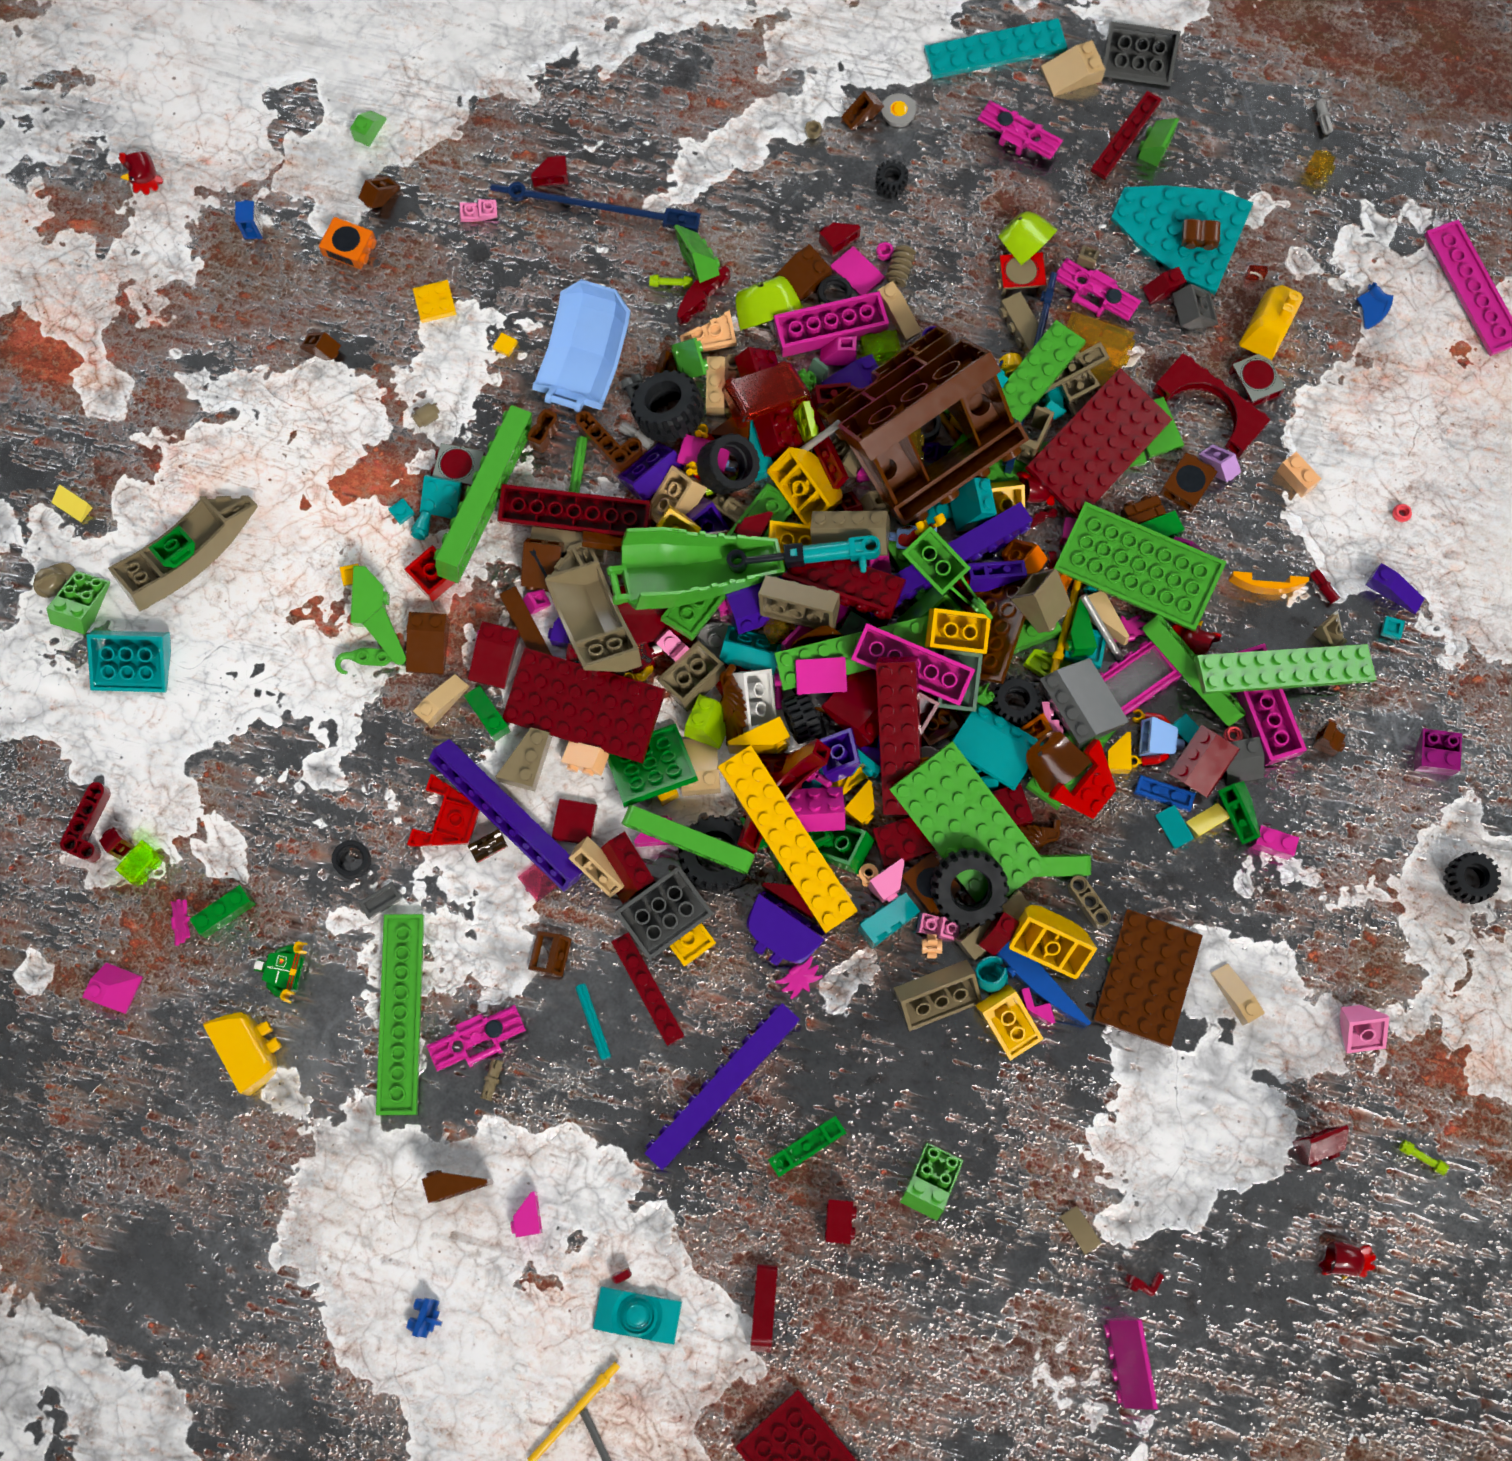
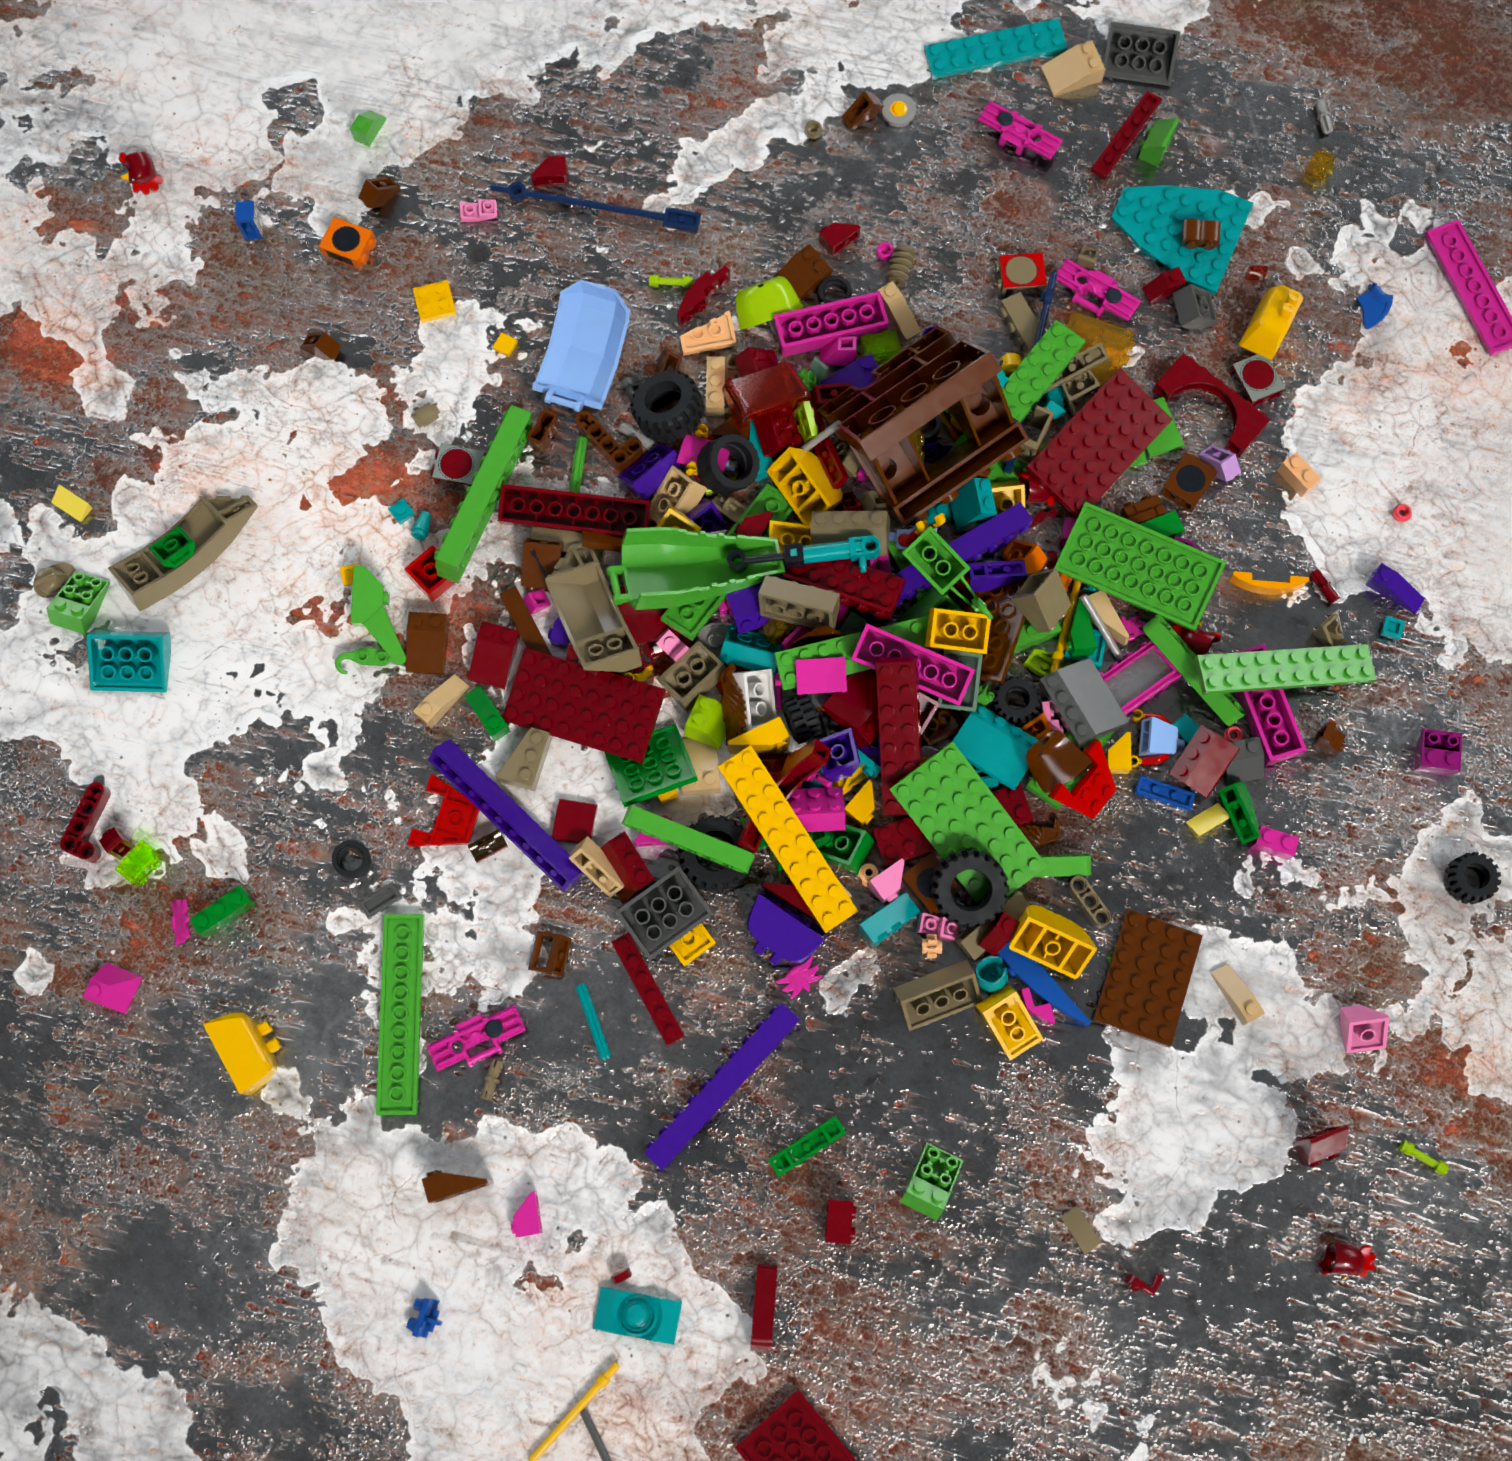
(283, 970): green torso -> none
(440, 496): teal plate -> none
(537, 882): clear pink piece -> none
(585, 758): light nougat brick -> none
(689, 357): bright green slope -> none
(697, 254): bright green slope -> none
(858, 271): dark pink piece -> none
(894, 168): black tyre -> none
(1026, 235): lime piece -> none
(1130, 1363): dark pink slope -> none
(1174, 827): teal slope -> none

